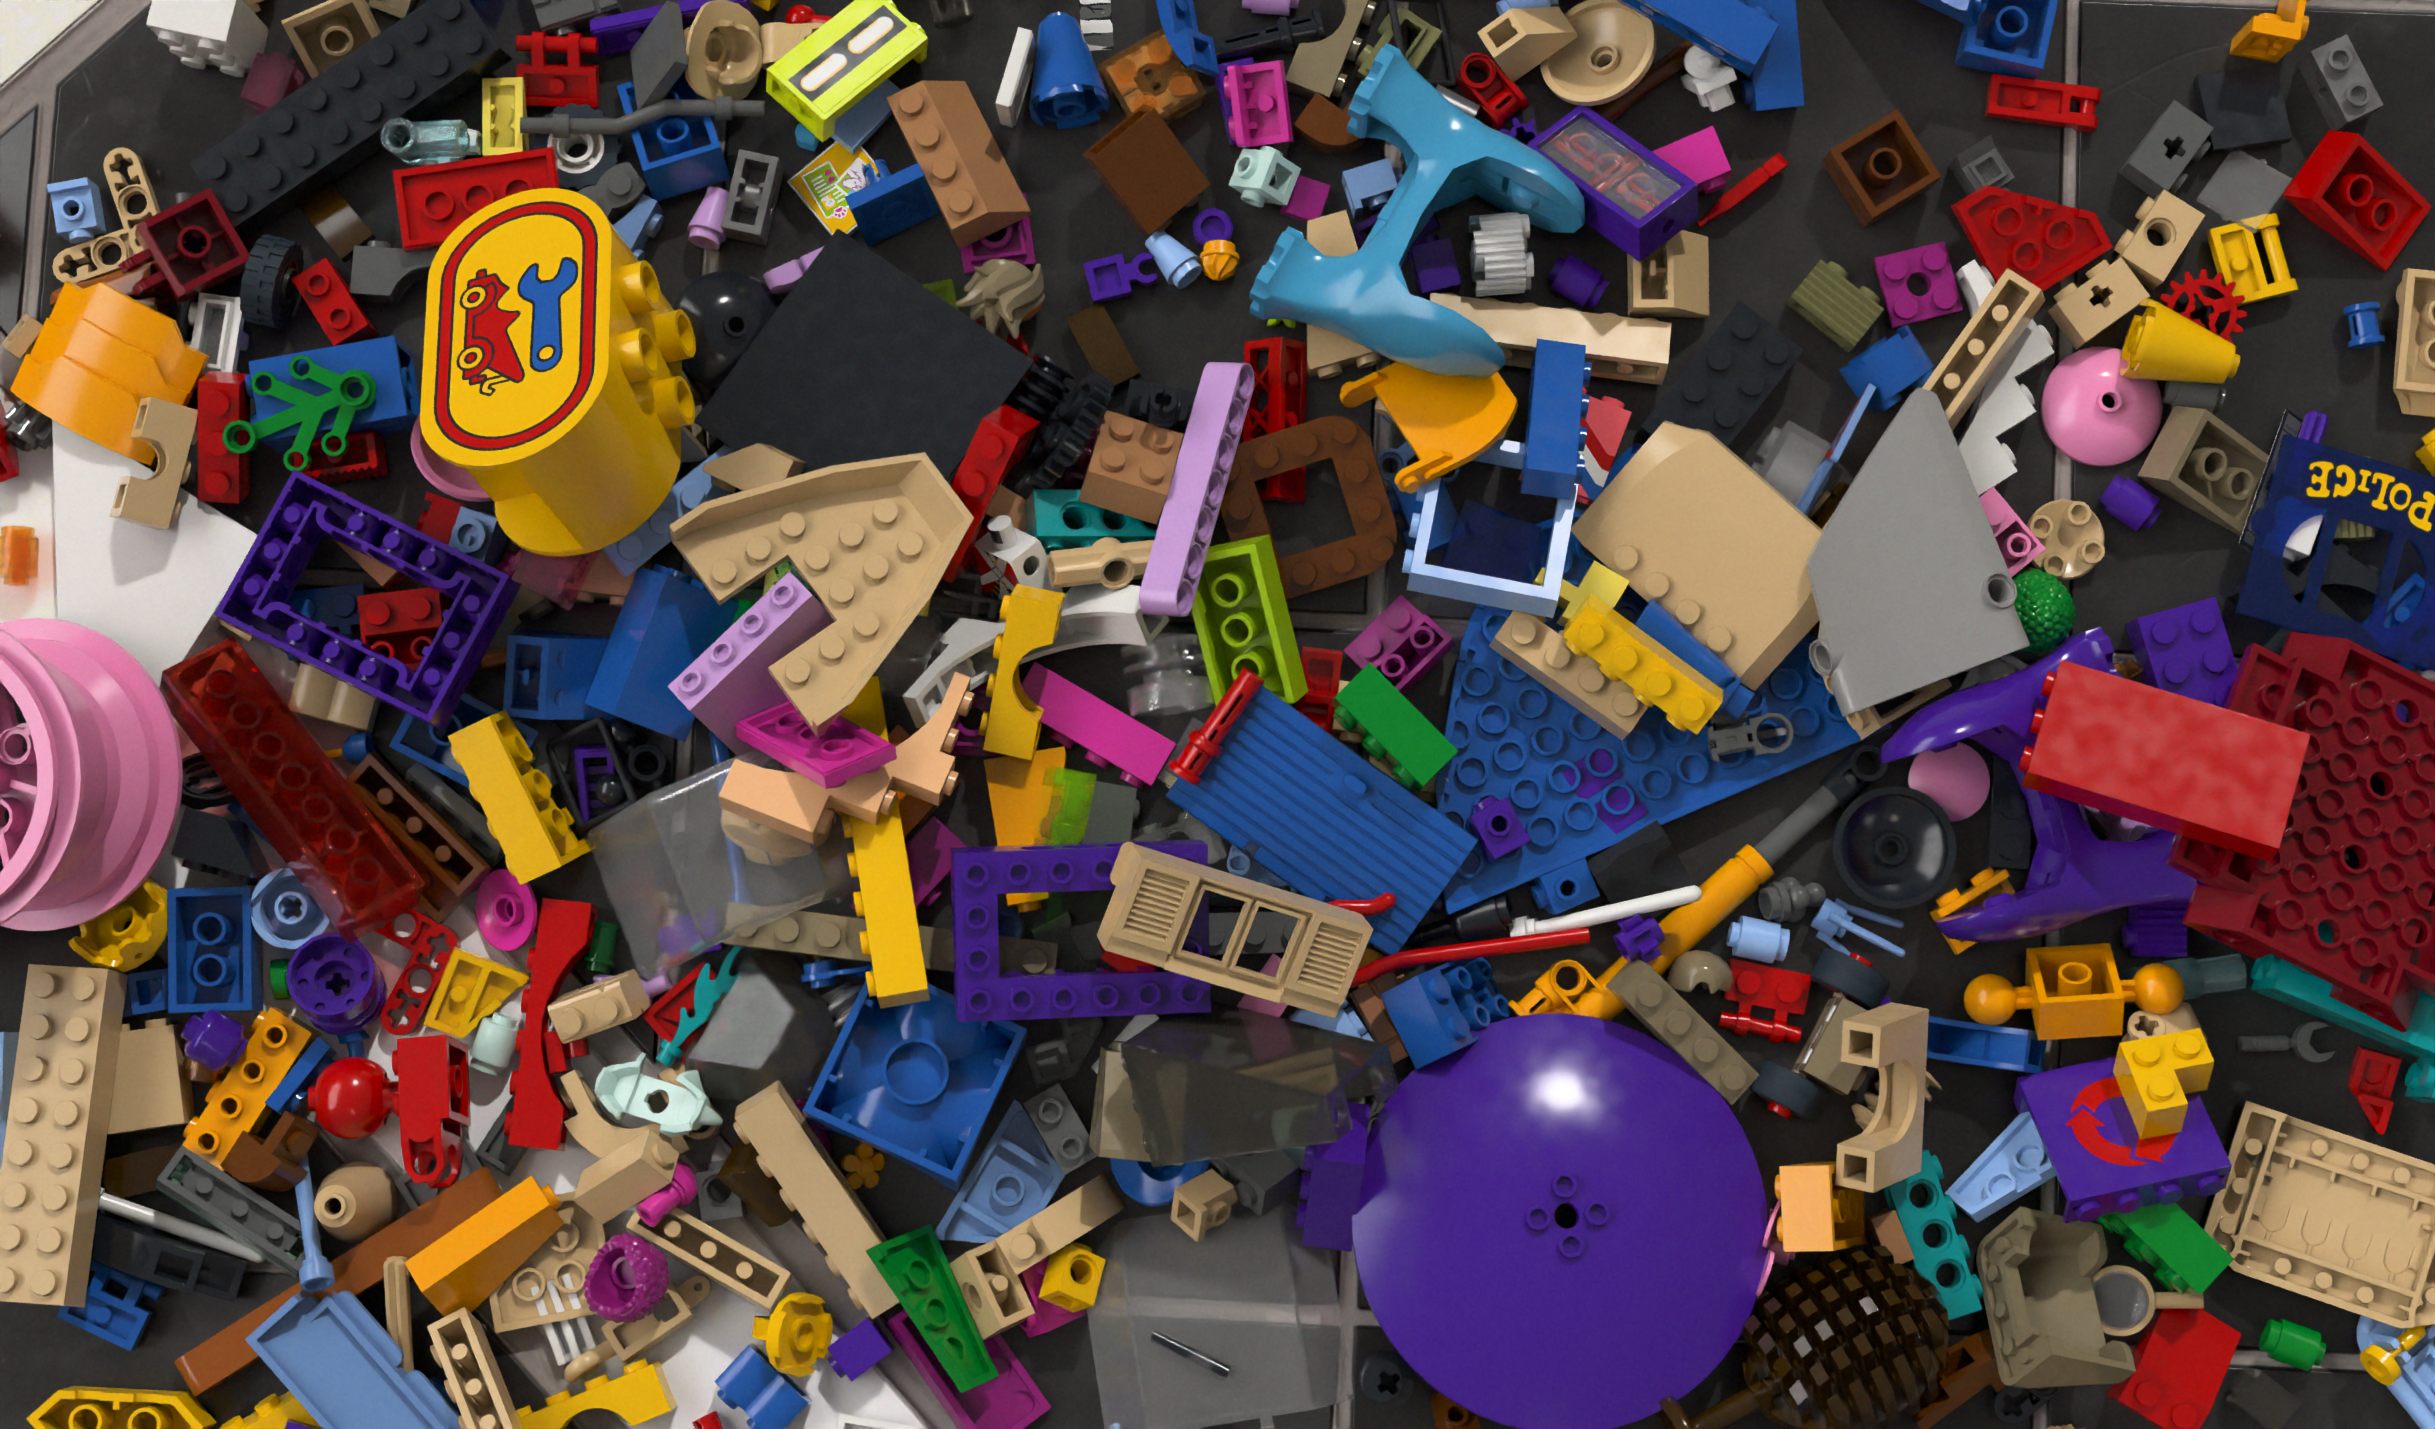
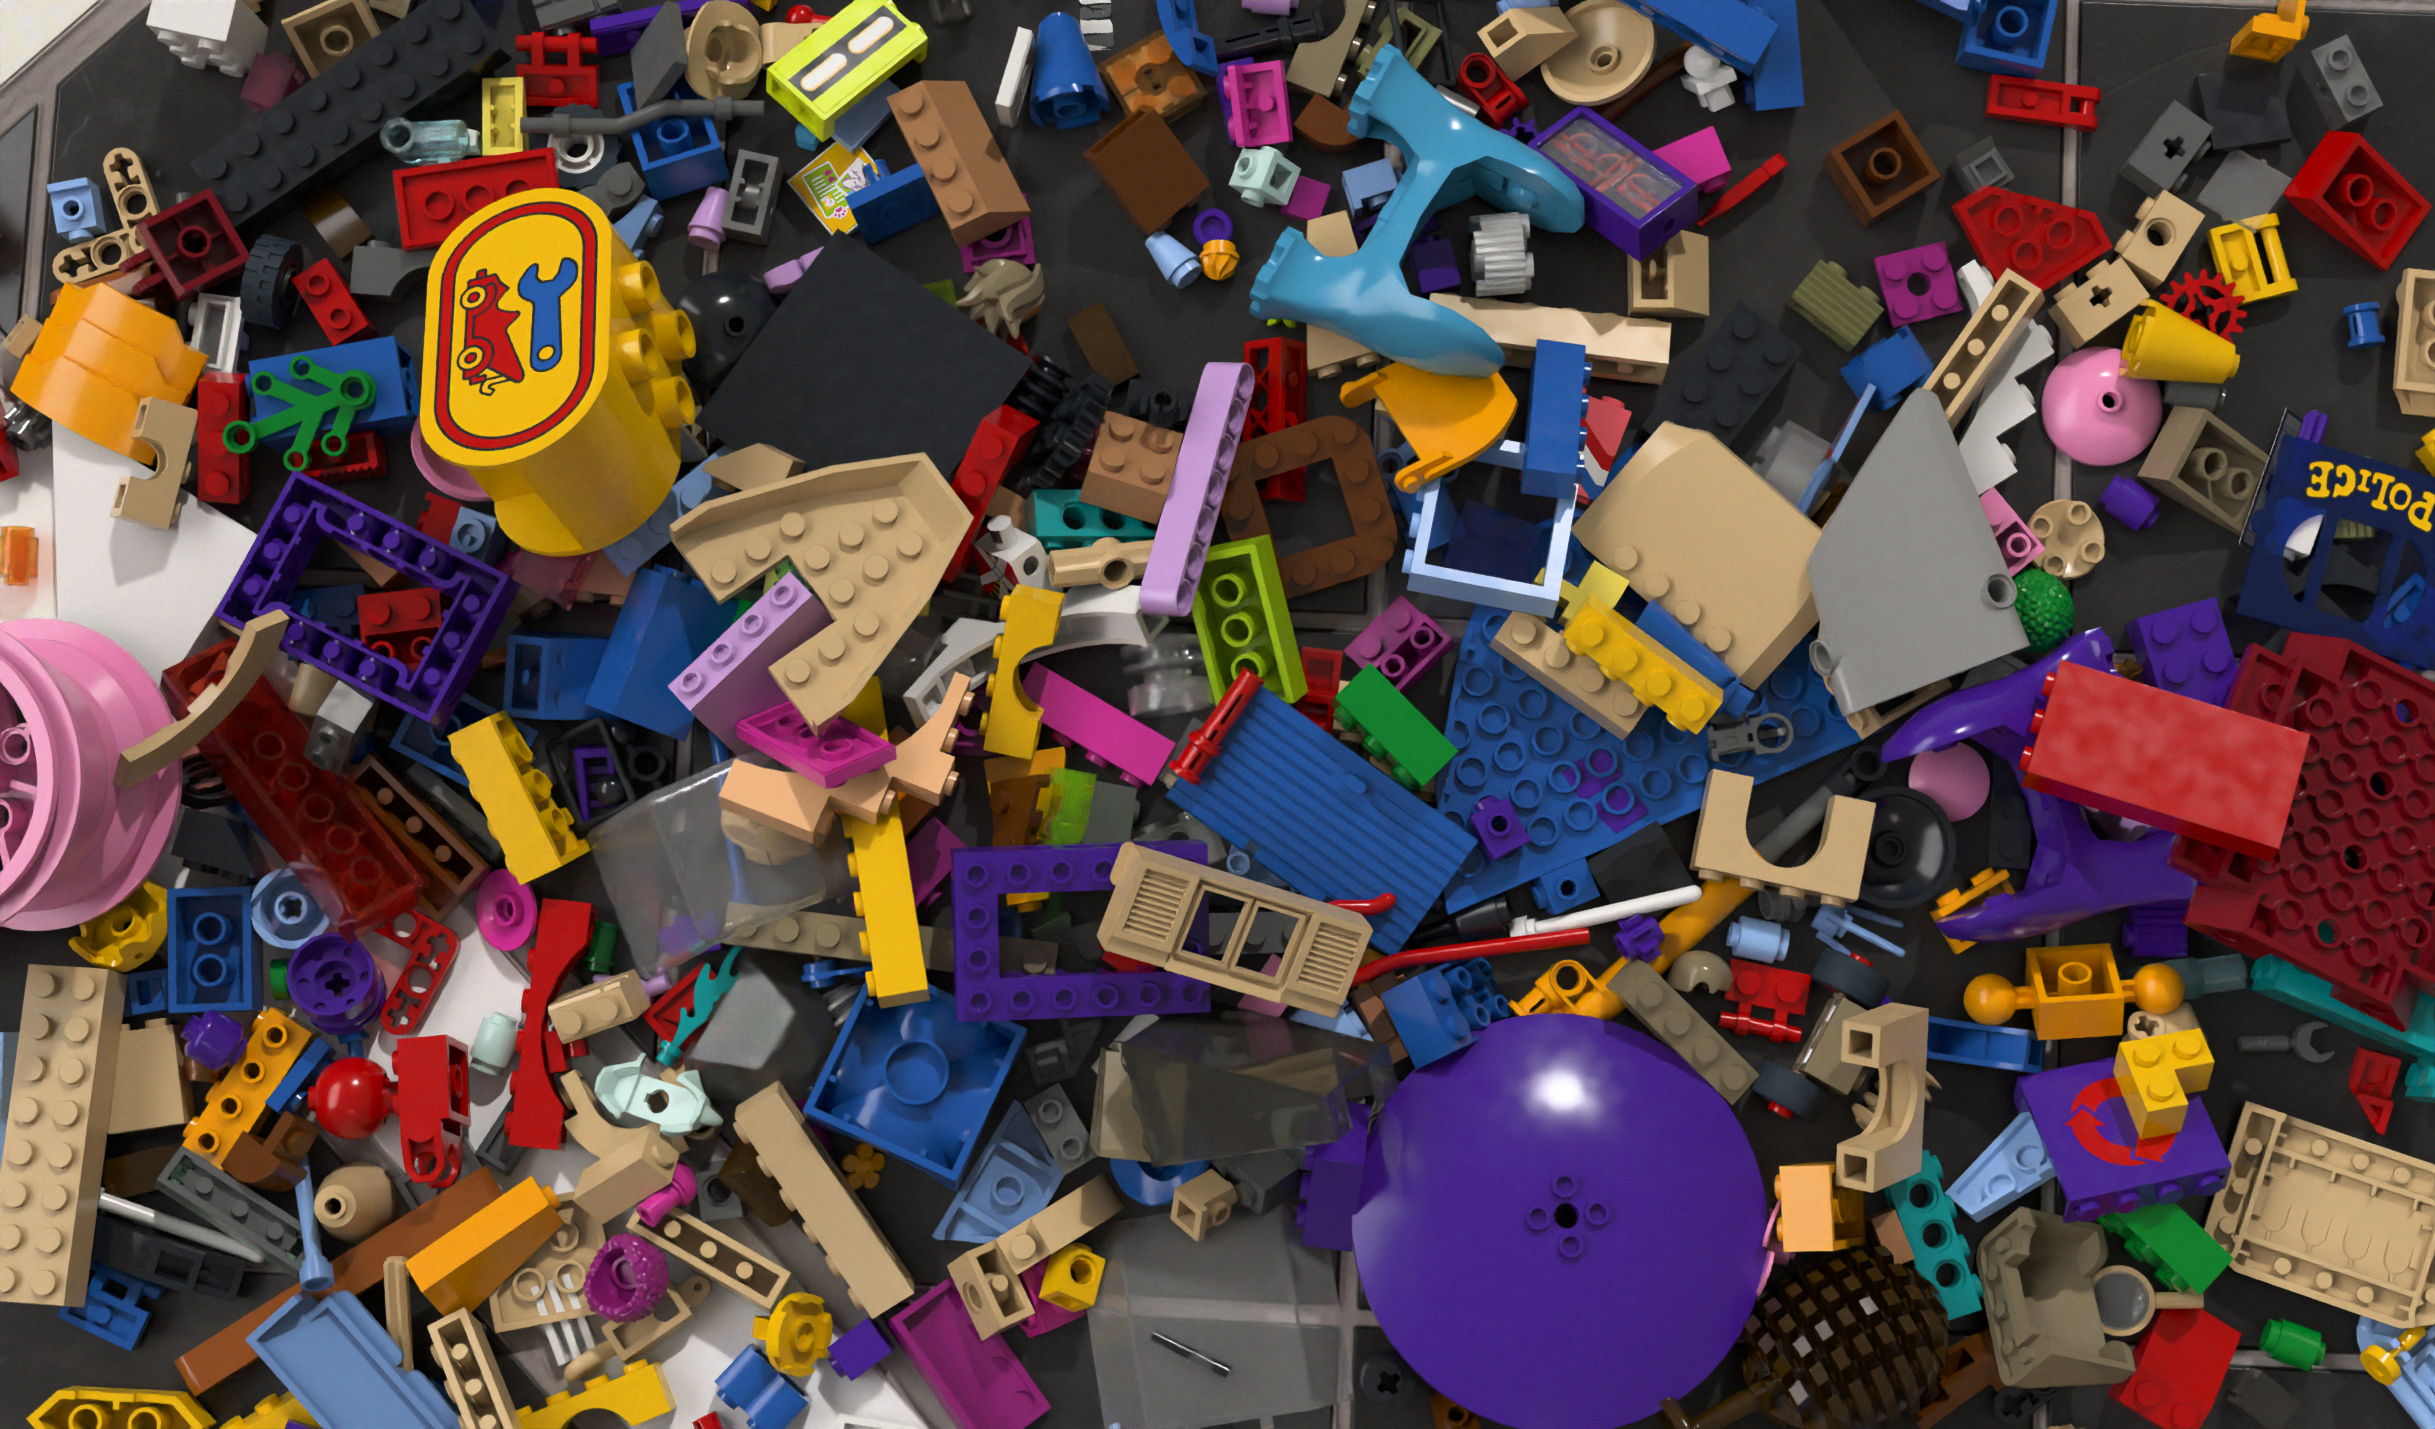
(243, 669): none -> tan tile
(339, 727): none -> flat silver brick
(470, 991): yellow wing -> none
(932, 1298): green wing -> none
(1015, 810): none -> reddish brown wing
(1111, 277): dark purple plate -> none
(1578, 281): dark purple brick -> none
(1724, 849): none -> tan arch

